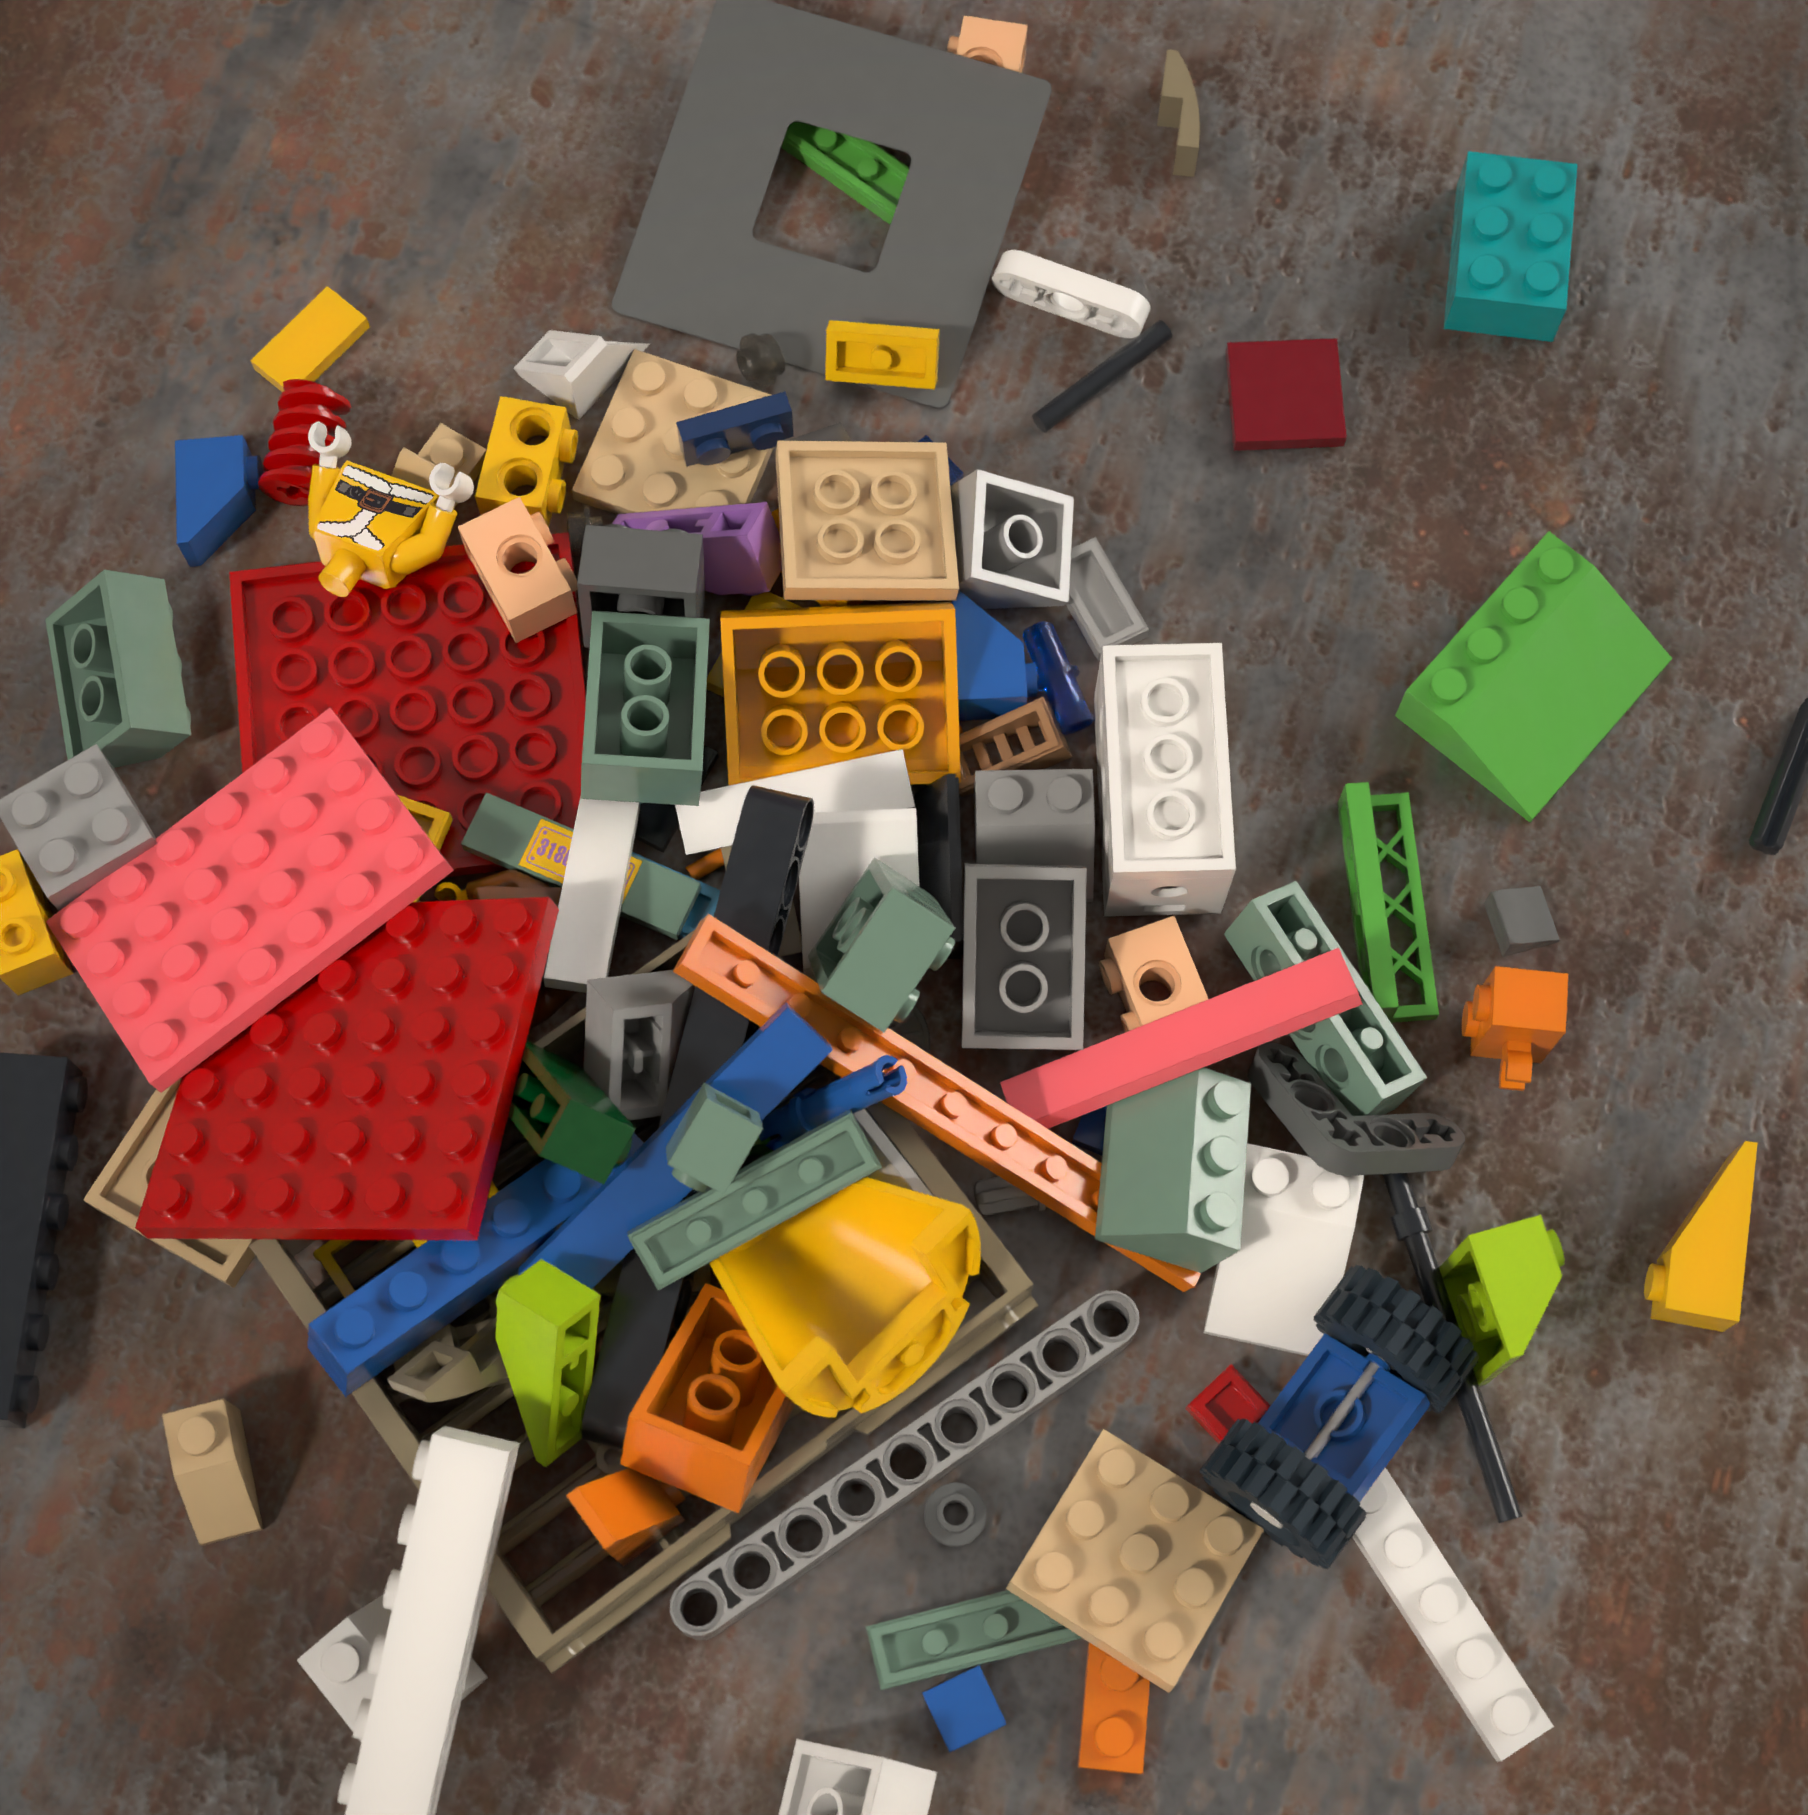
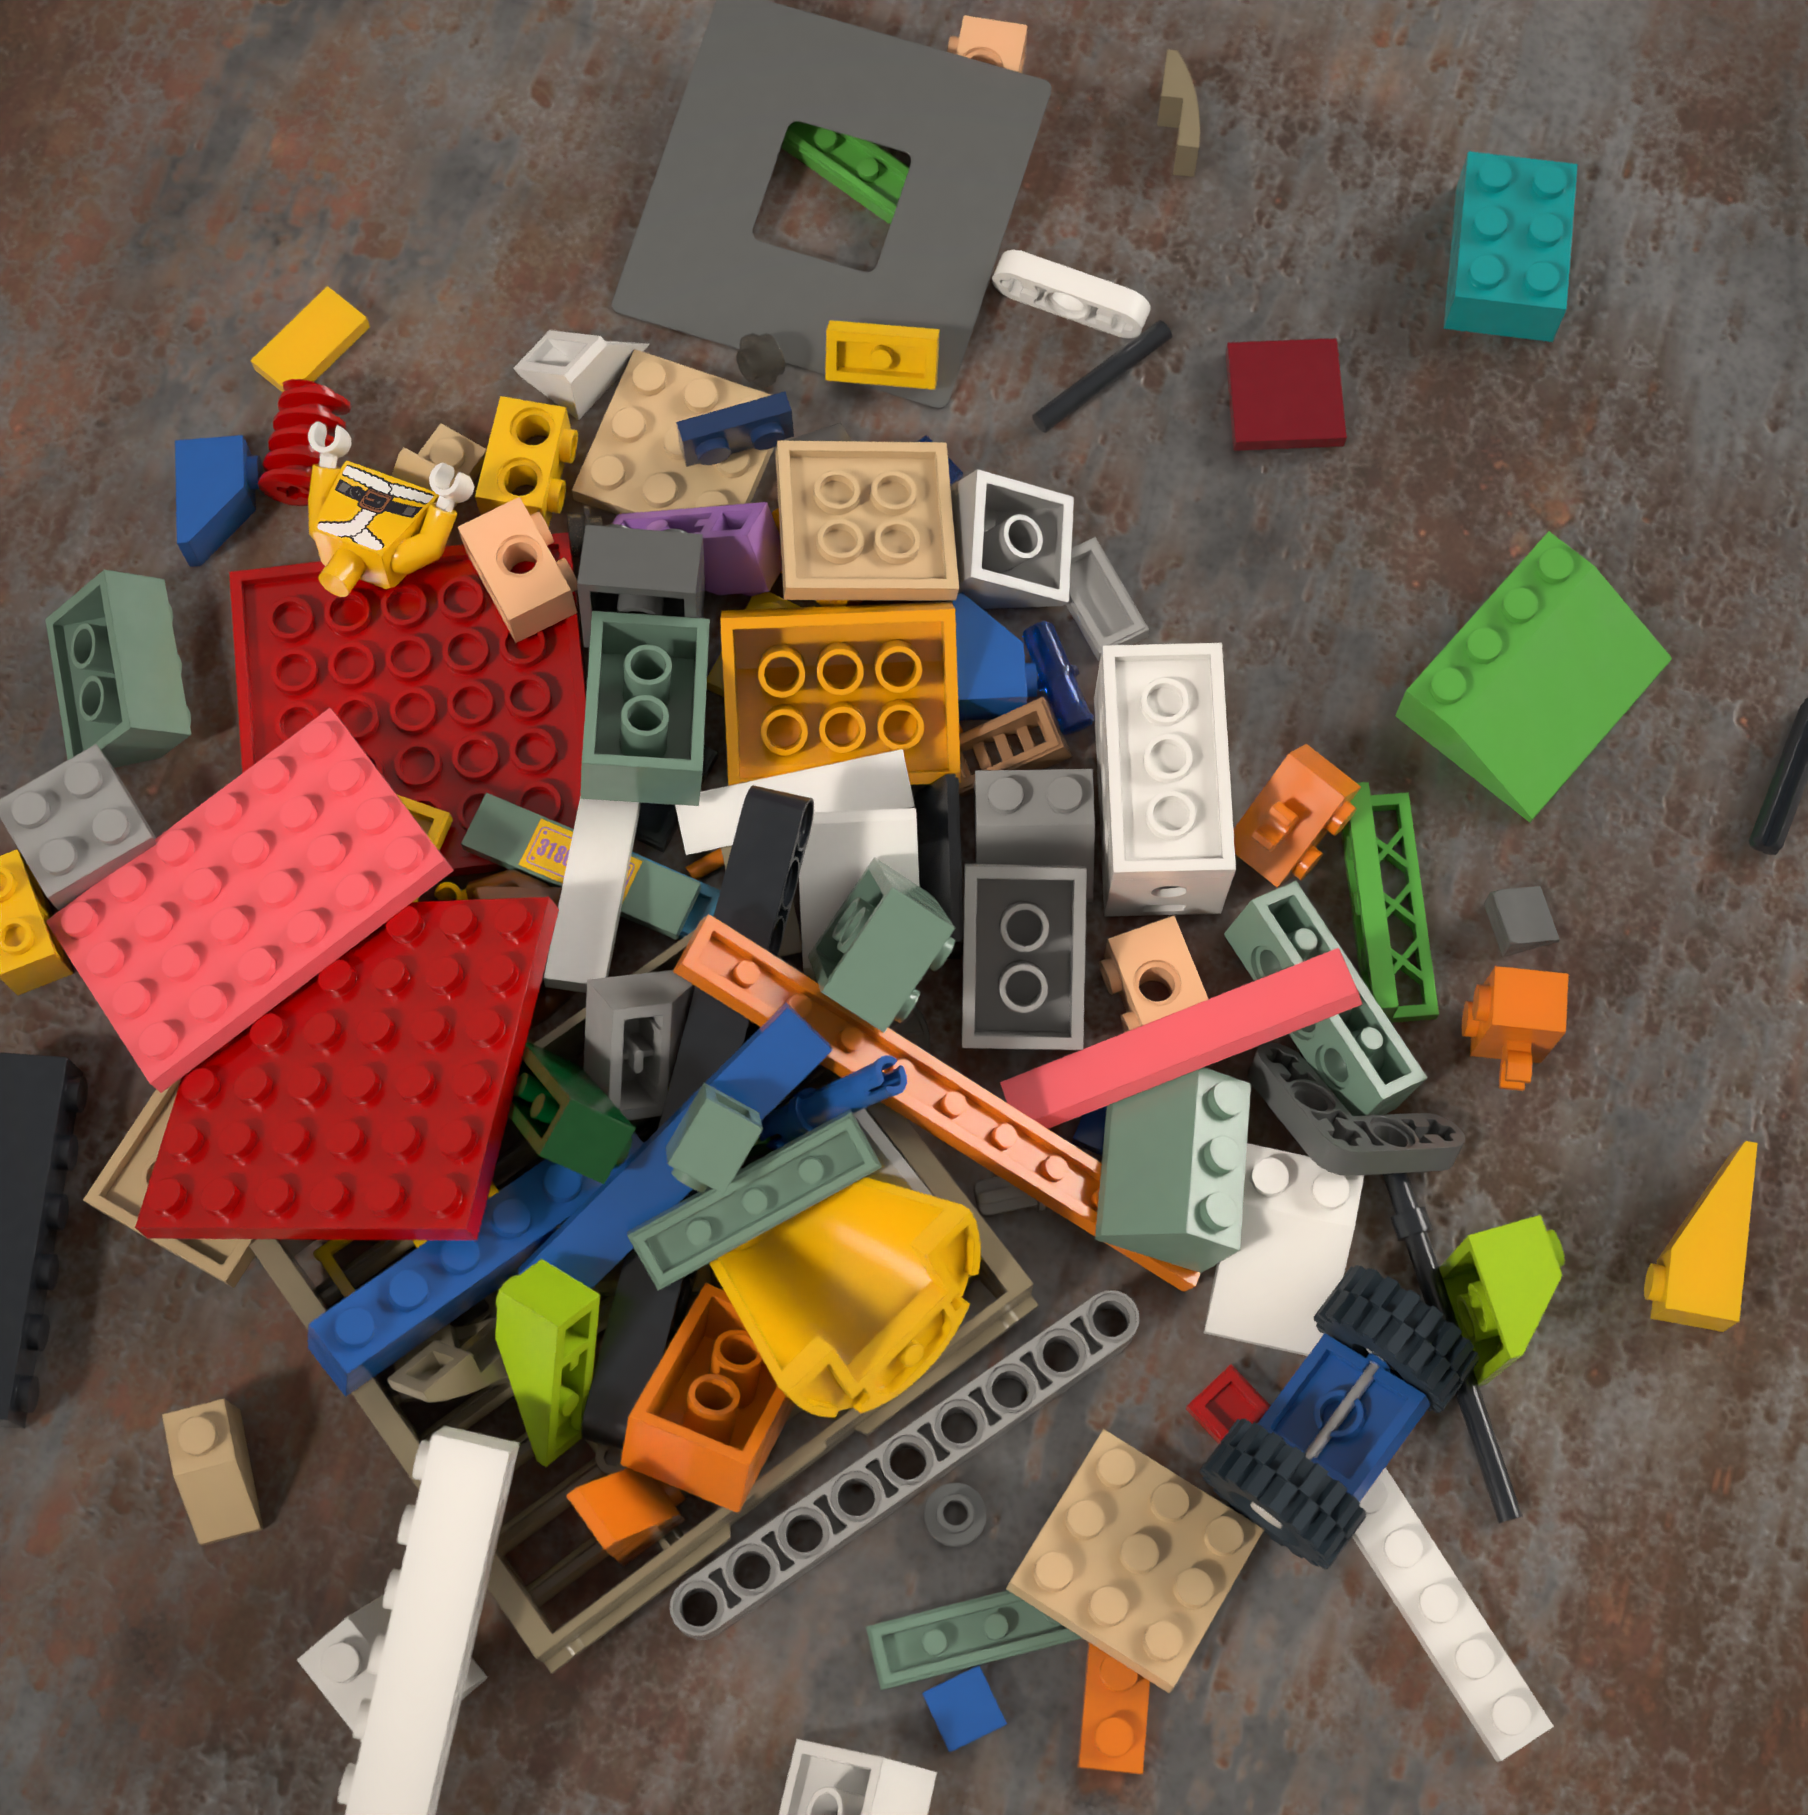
(1294, 815): none -> orange brick

